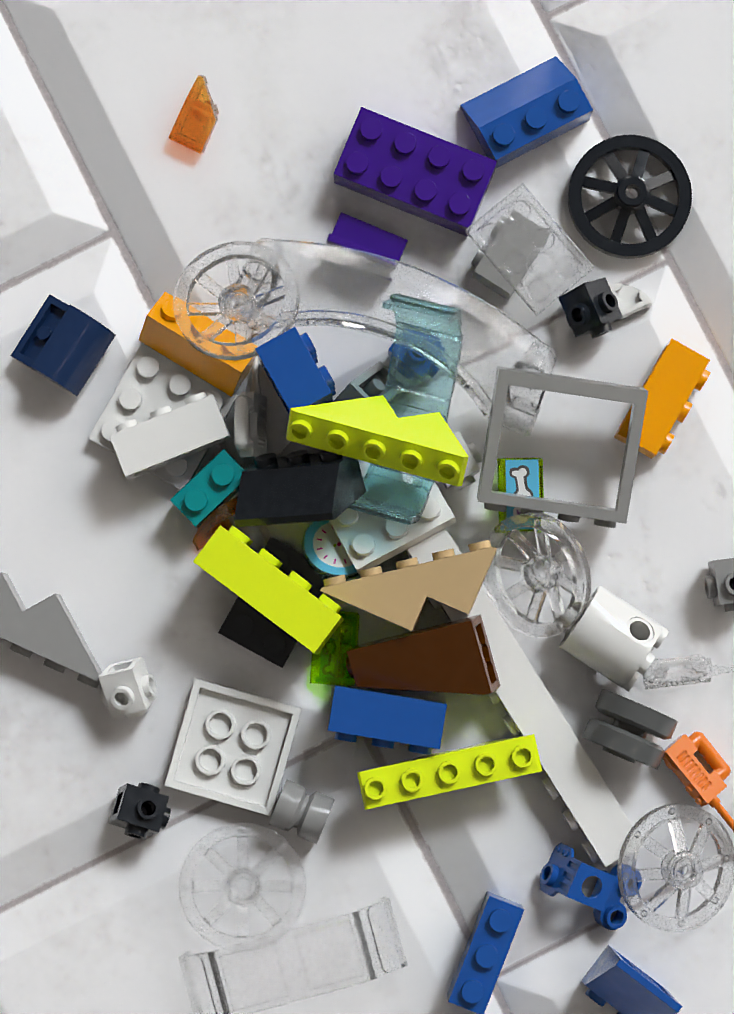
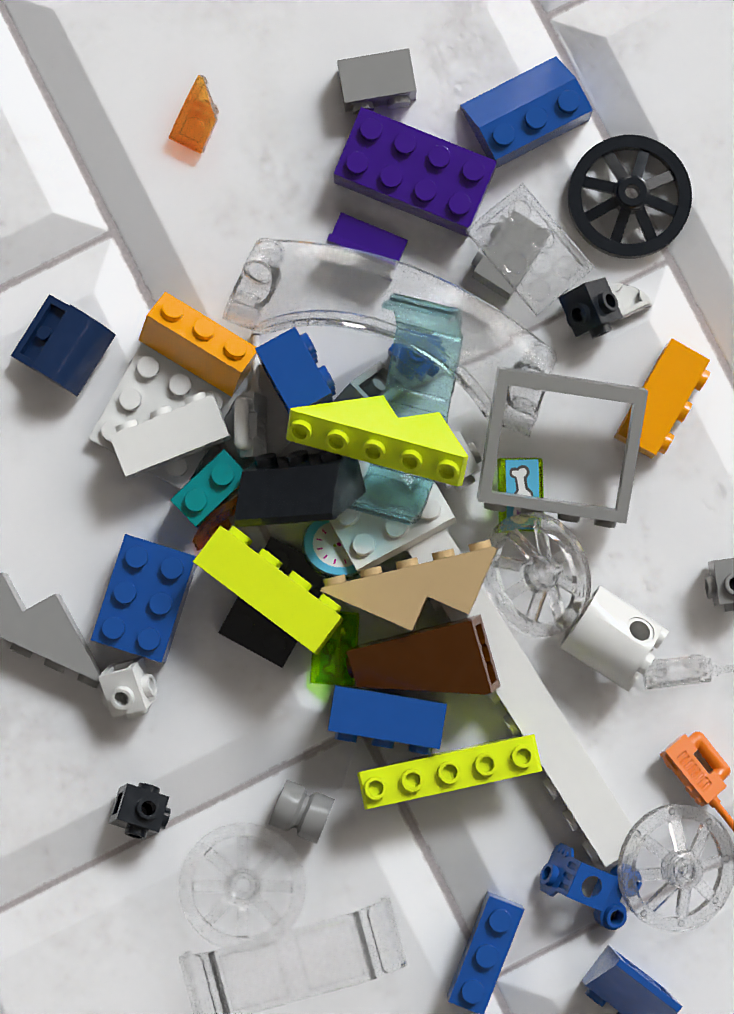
(144, 598): none -> blue brick
(233, 747): white plate -> none
(234, 296): clear wheel -> none
(377, 80): none -> light grey brick
(628, 732): dark grey wheel -> none

